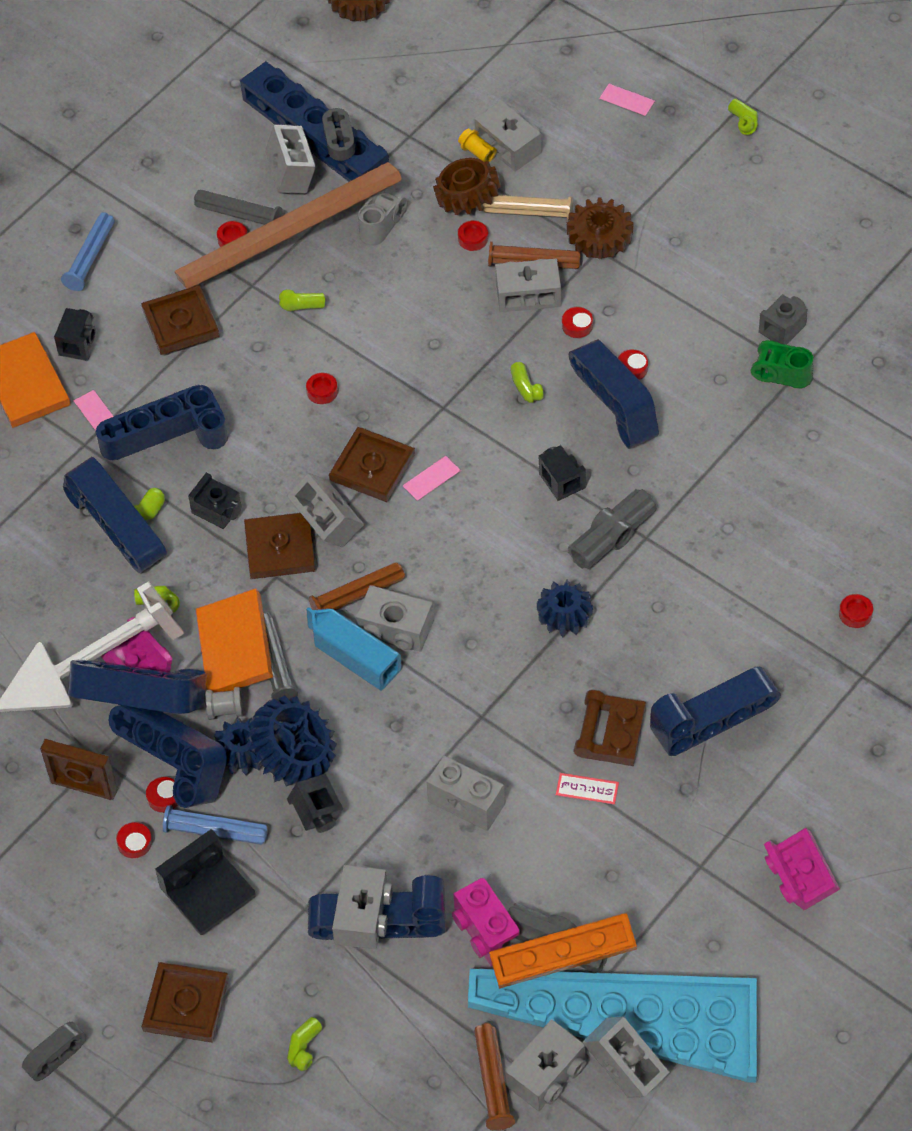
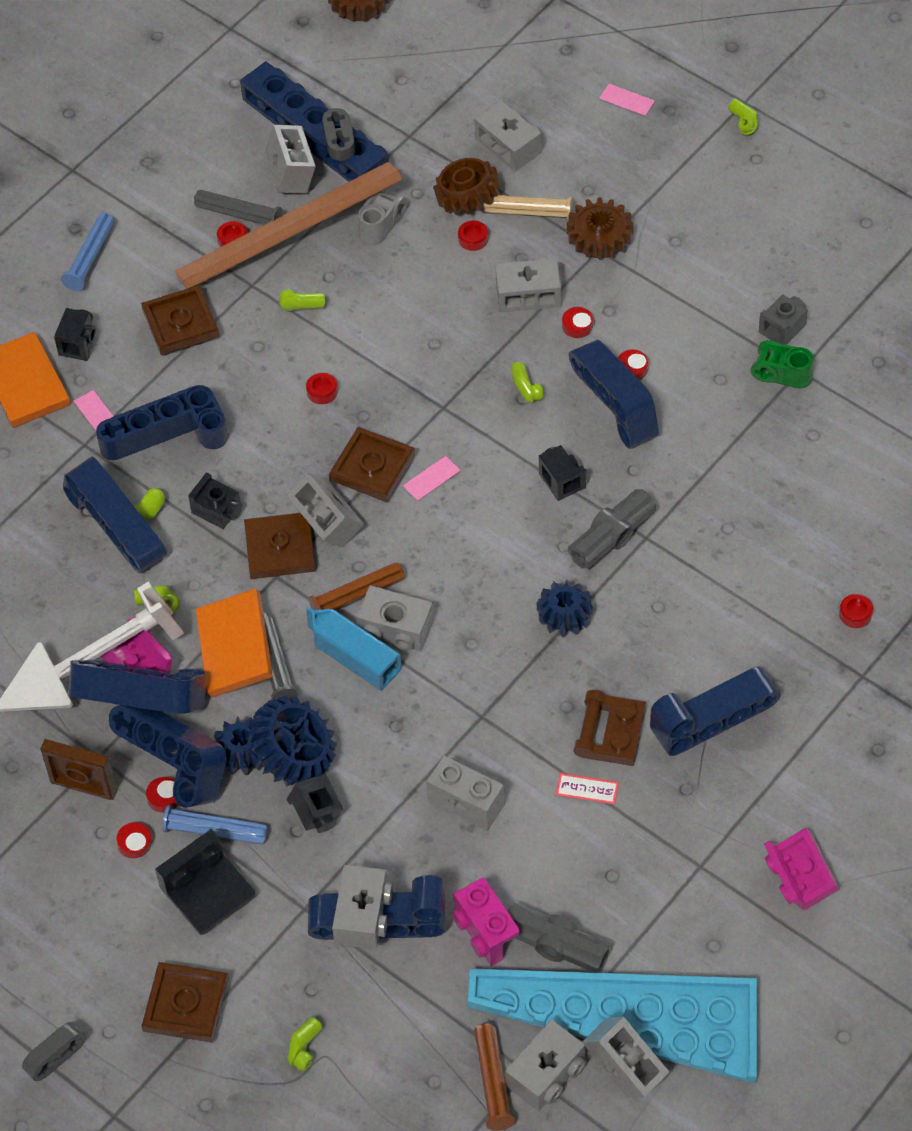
(224, 703): light grey bush -> none
(476, 145): yellow pin -> none
(502, 254): dark orange axle -> none
(563, 950): orange tile -> none

